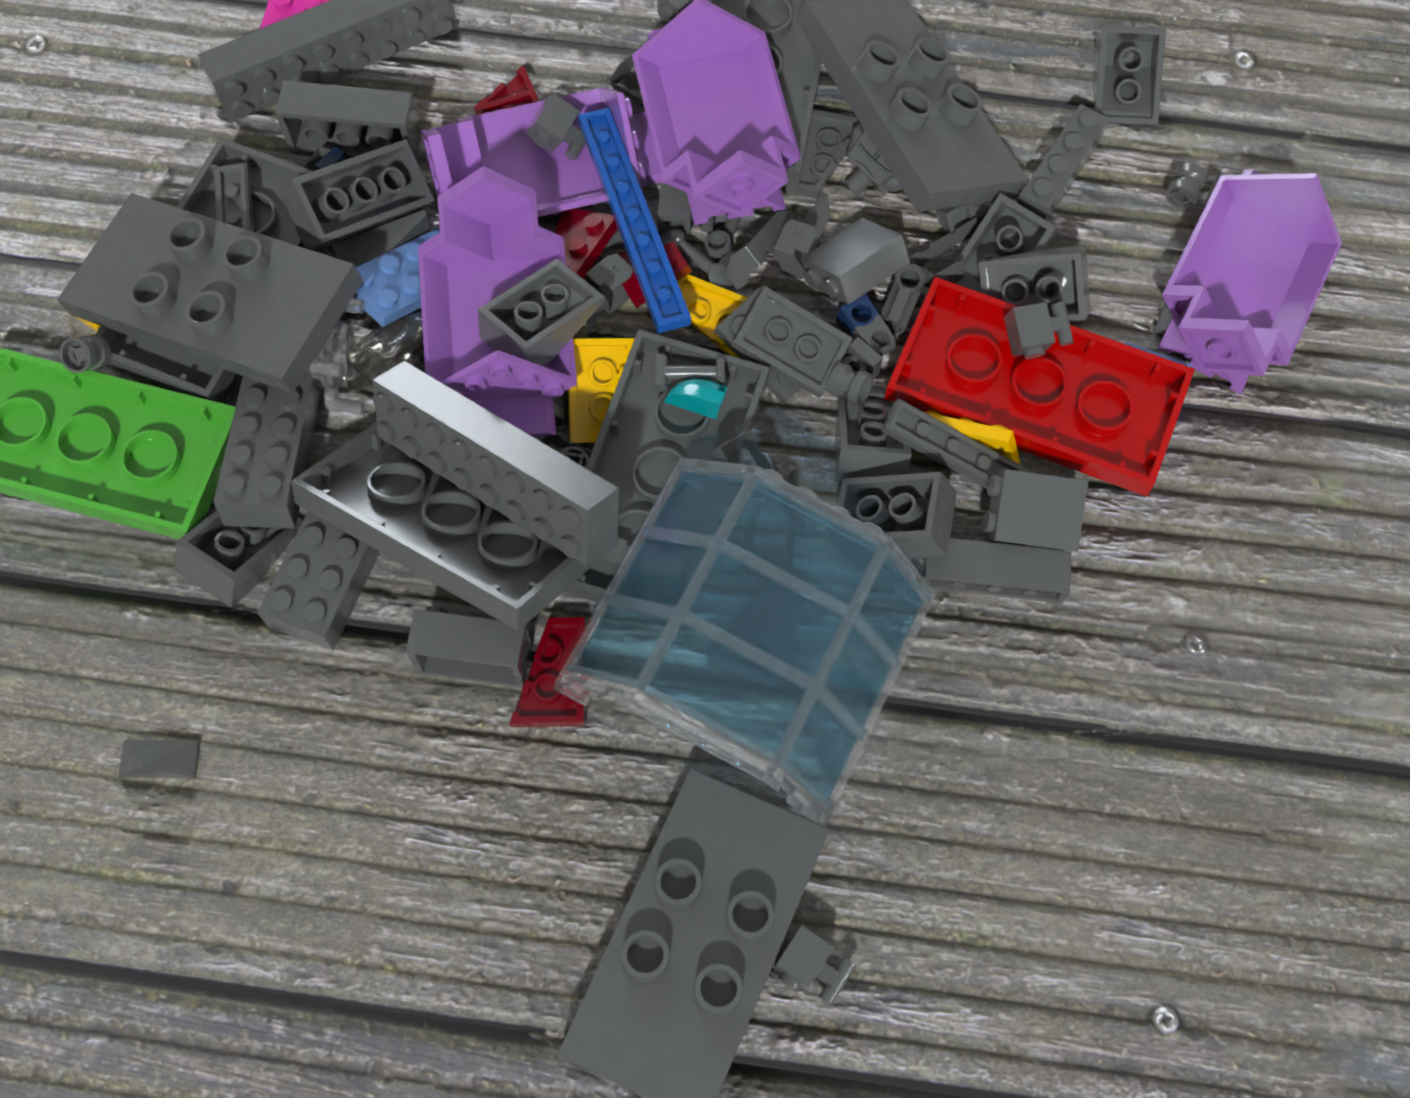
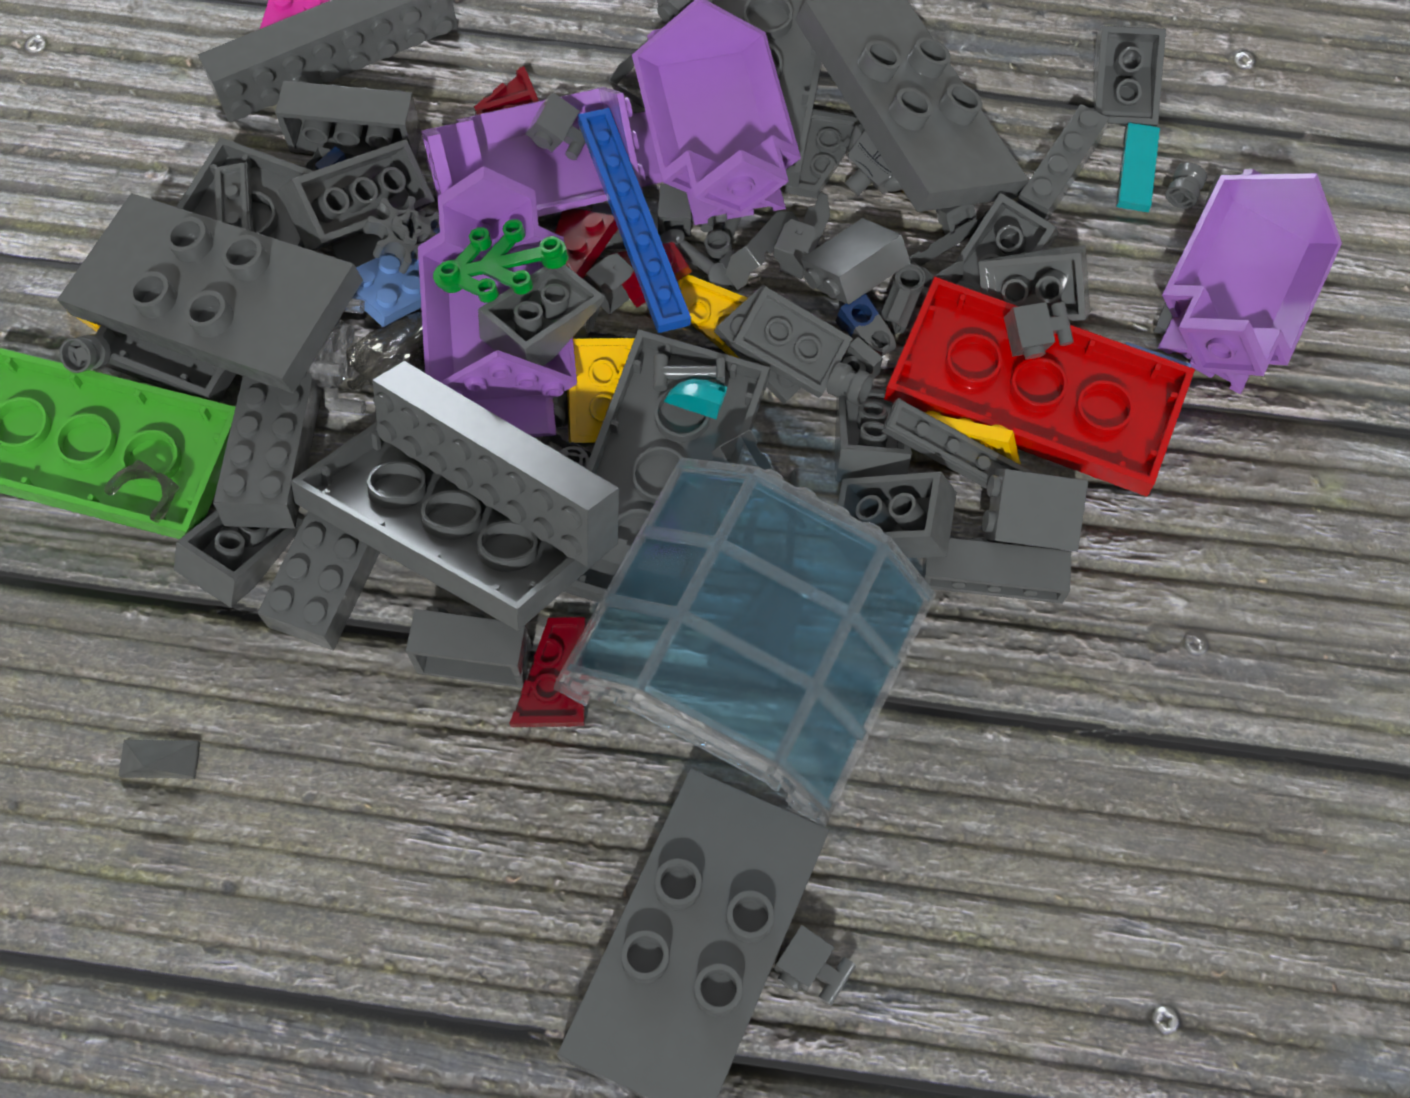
(140, 470): none -> clear smoke cap
(400, 231): none -> dark grey gear
(459, 273): none -> green plant
(1138, 167): none -> teal tile

